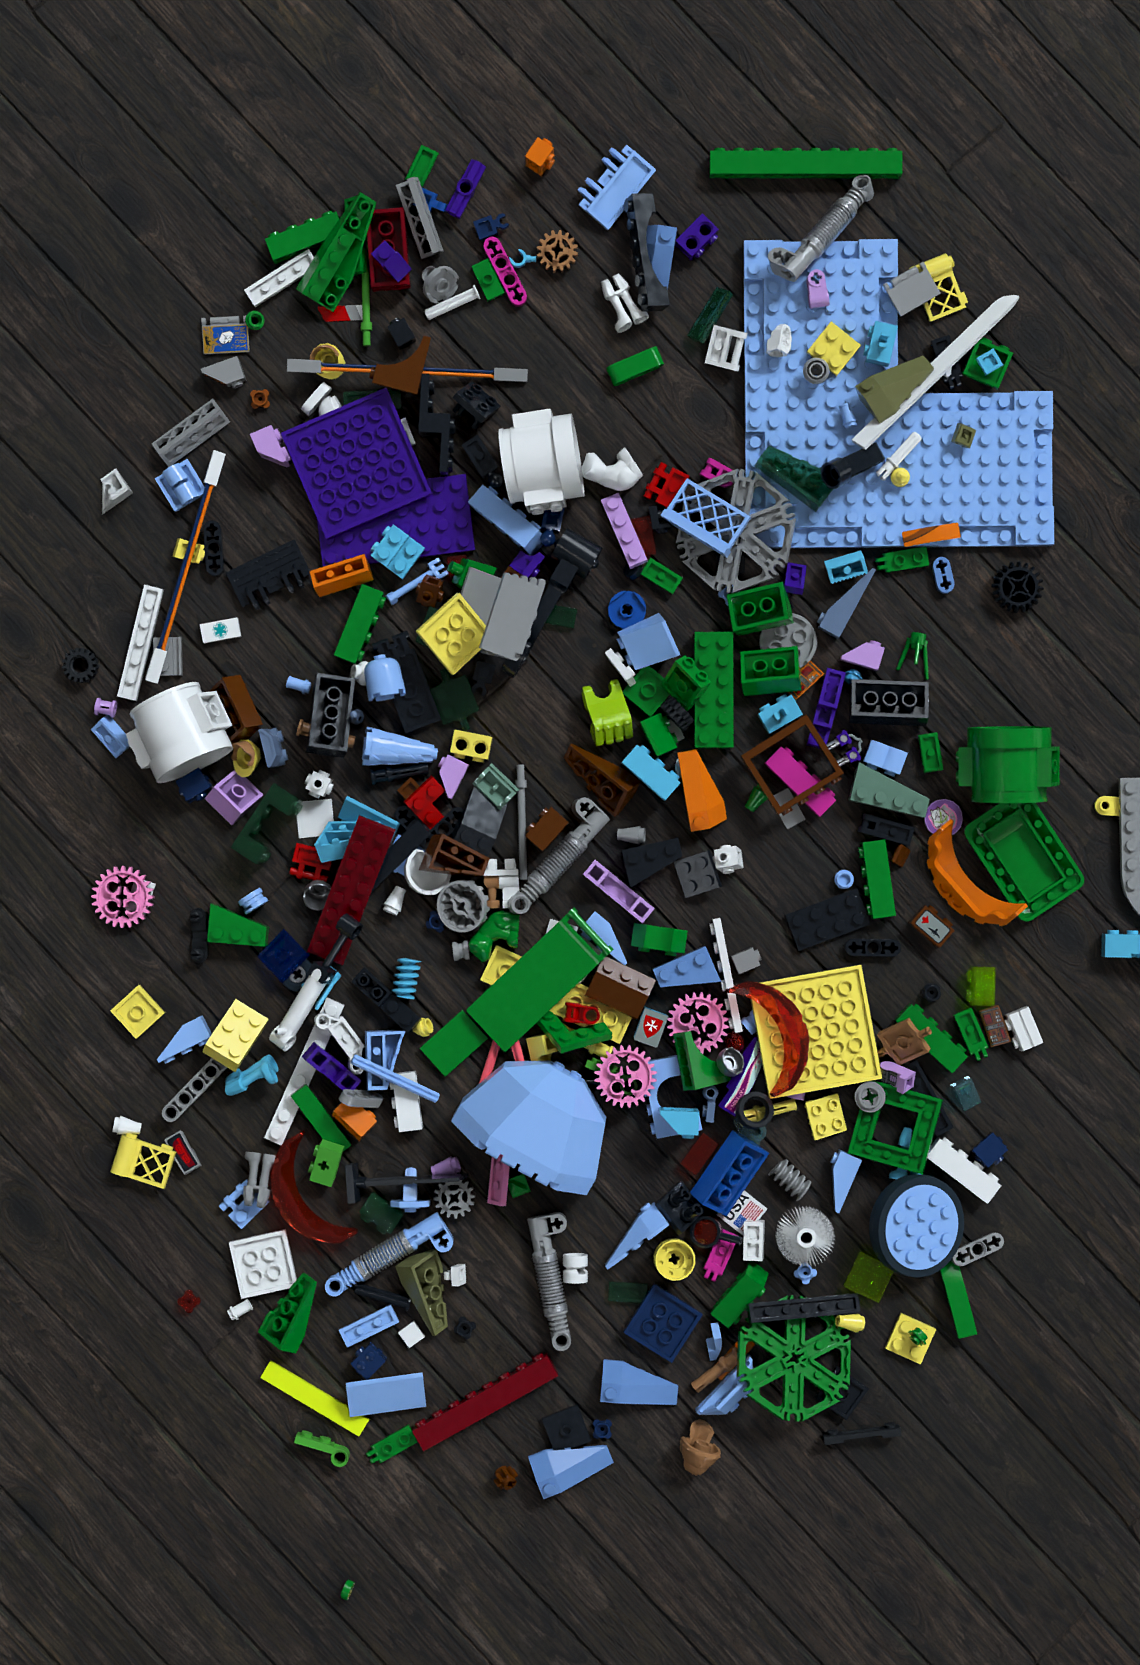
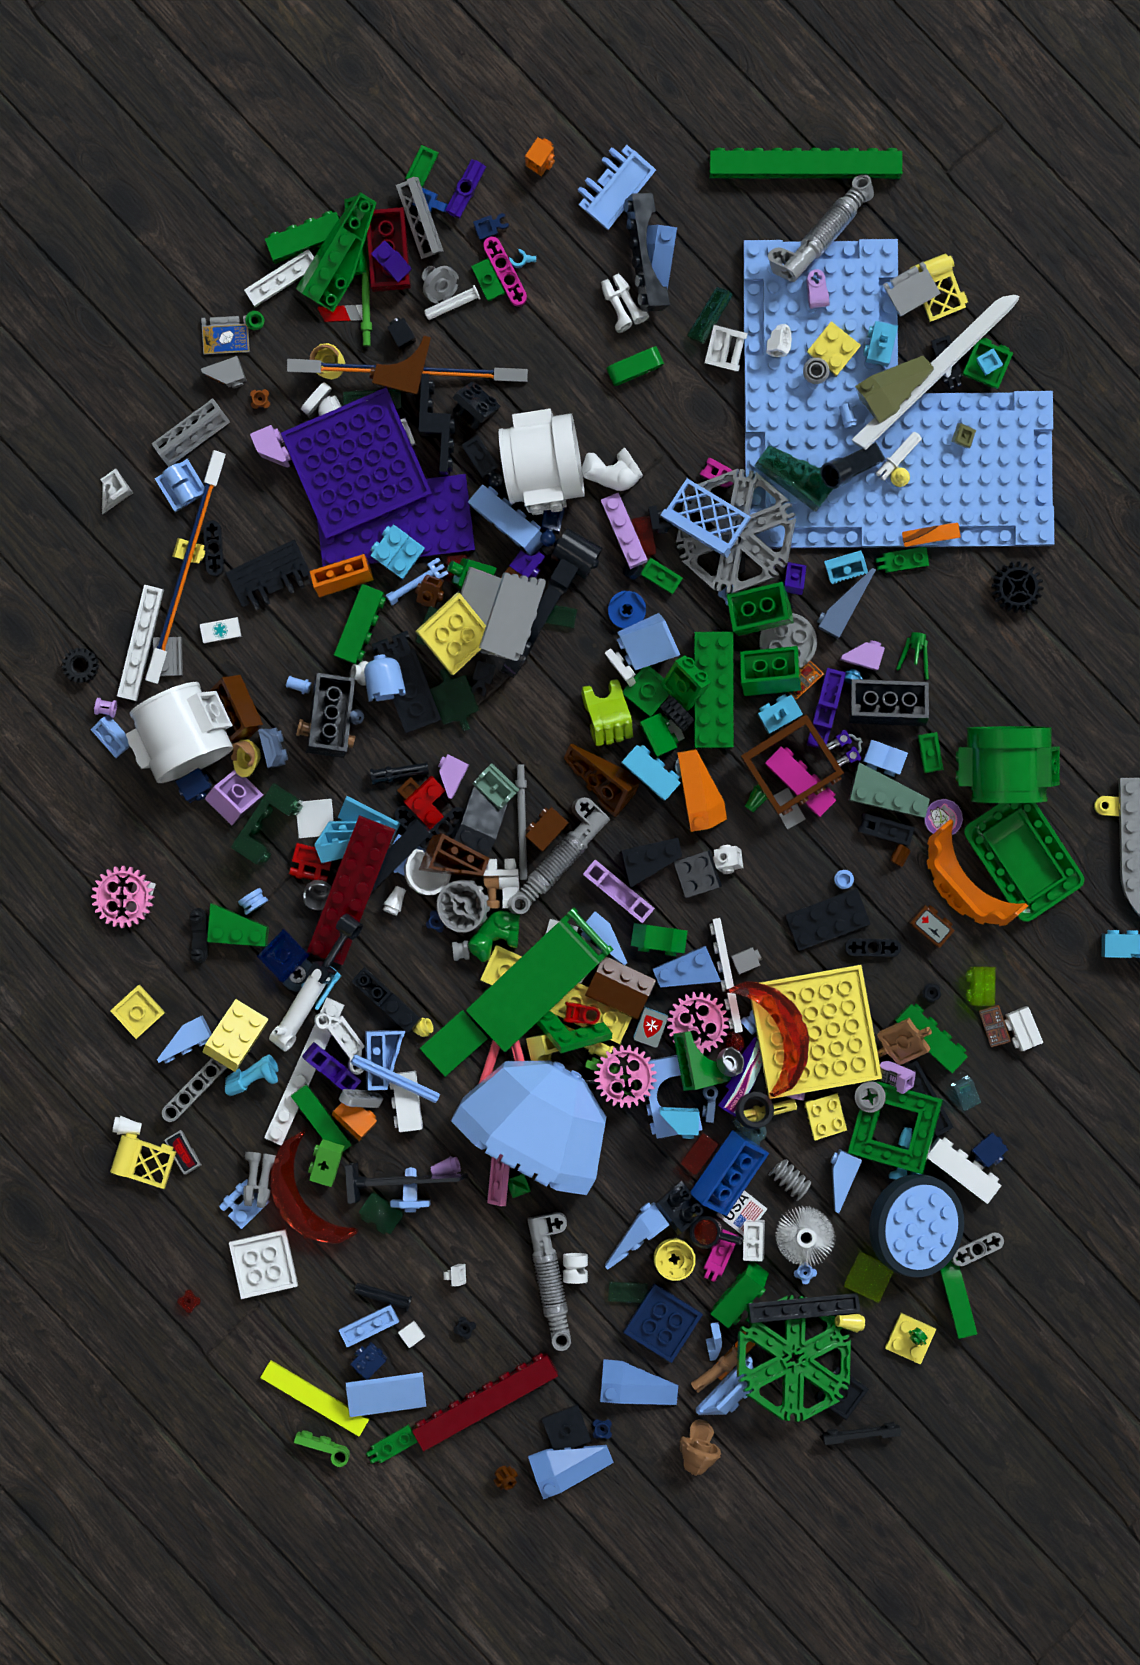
(240, 1309): white pin -> none
(288, 1321): green wedge -> none
(324, 789): white brick -> none
(347, 1589): green tile -> none
(389, 1251): light blue piece -> none
(394, 749): light blue cone -> none
(406, 978): medium azure piece -> none
(422, 1282): olive wedge -> none
(461, 1203): light grey gear -> none
(472, 740): light yellow brick -> none
(550, 250): medium nougat gear -> none
(633, 835): light grey cone -> none
(673, 483): red plate -> none
(693, 234): dark purple brick -> none
(878, 879): green brick -> none
(938, 575): medium blue beam -> none
(971, 1033): green hinge -> none

